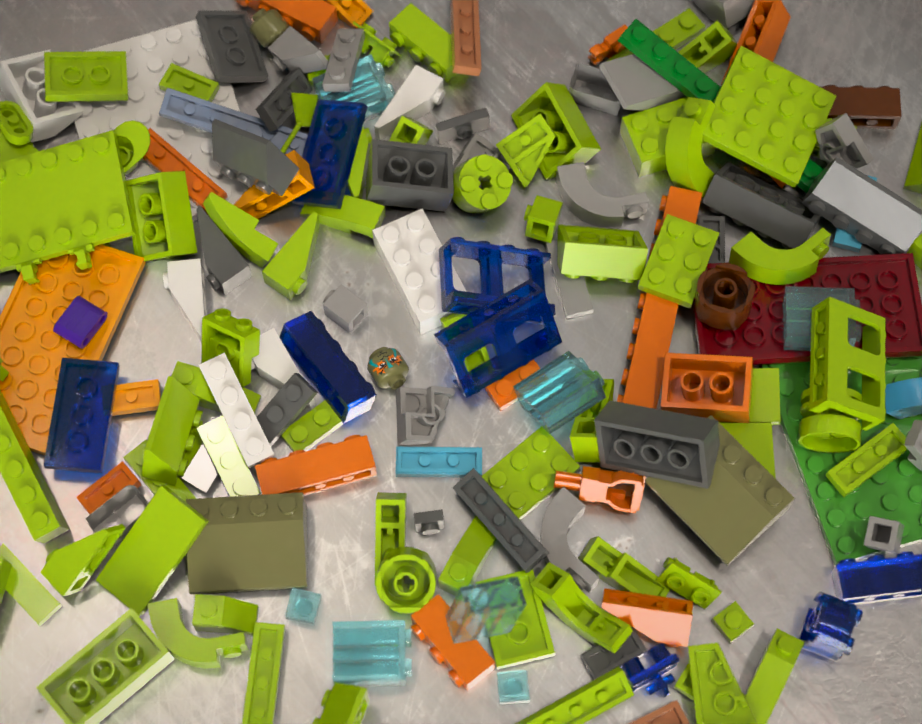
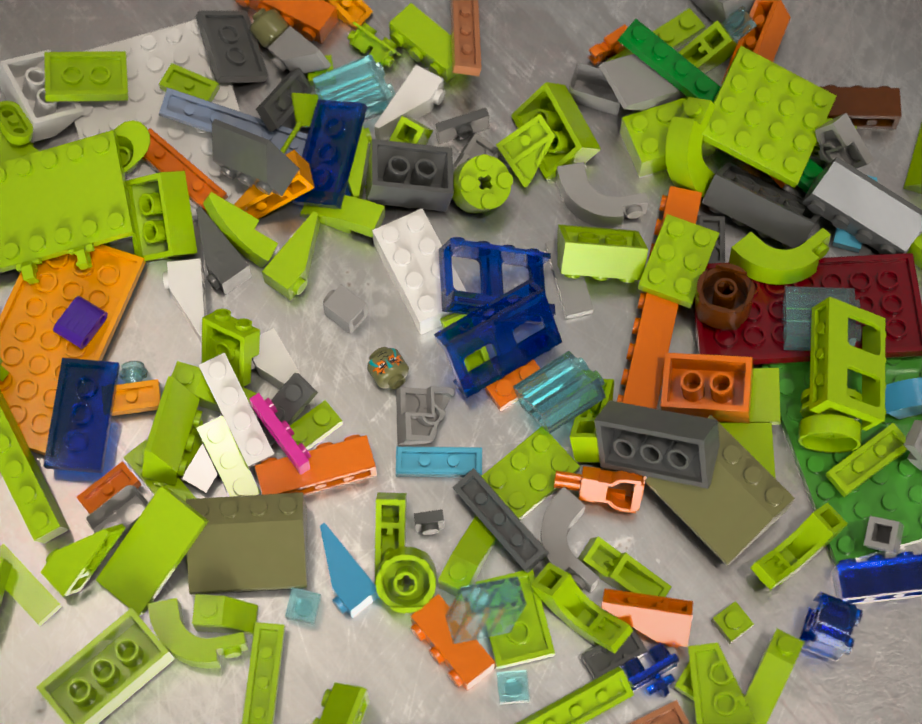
(133, 371): none -> clear light blue plate
(281, 432): none -> dark pink plate
(327, 366): clear blue brick -> none
(343, 60): light grey plate -> none
(349, 582): none -> dark azure slope
(371, 653): clear light blue brick -> none
(542, 218): lime brick -> none
(689, 585): lime hinge -> none
(739, 23): none -> clear light blue plate
(799, 547): none -> lime arch

